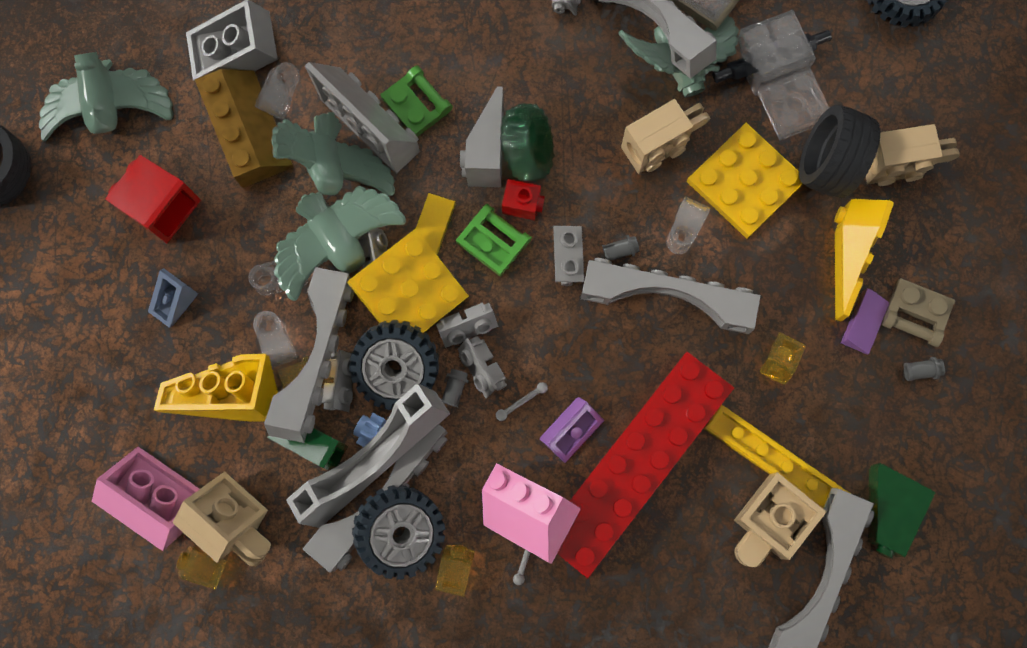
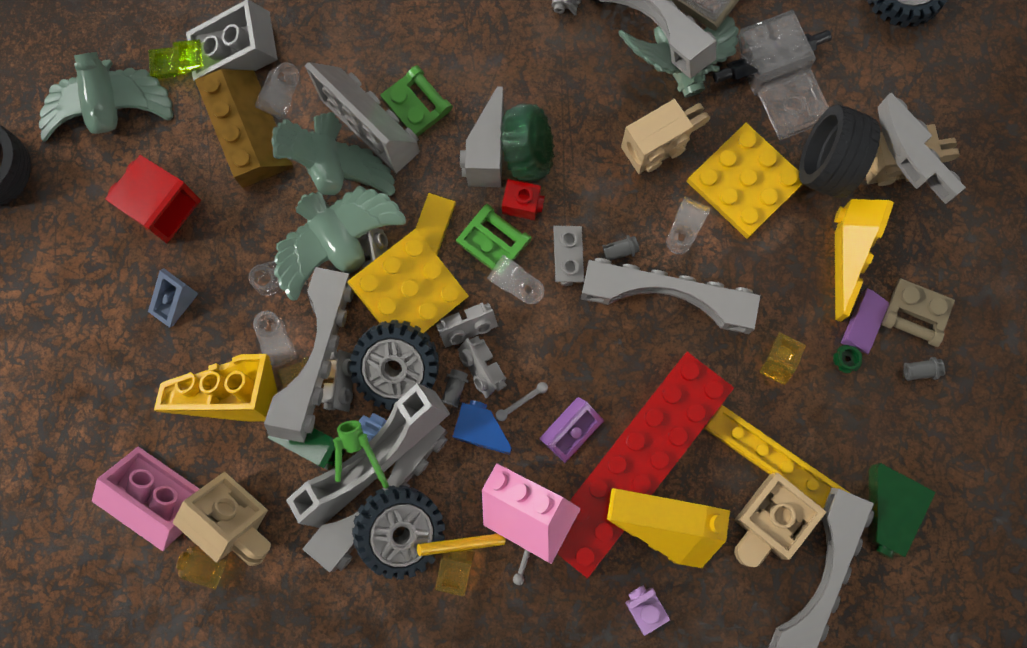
(176, 60): none -> clear neon green slope
(353, 440): none -> bright green plant
(460, 544): none -> yellow bar
(480, 428): none -> blue slope
(513, 279): none -> clear piece
(646, 609): none -> lavender bracket
(676, 528): none -> yellow wedge
(851, 352): none -> dark green plate
(907, 145): none -> light grey slope

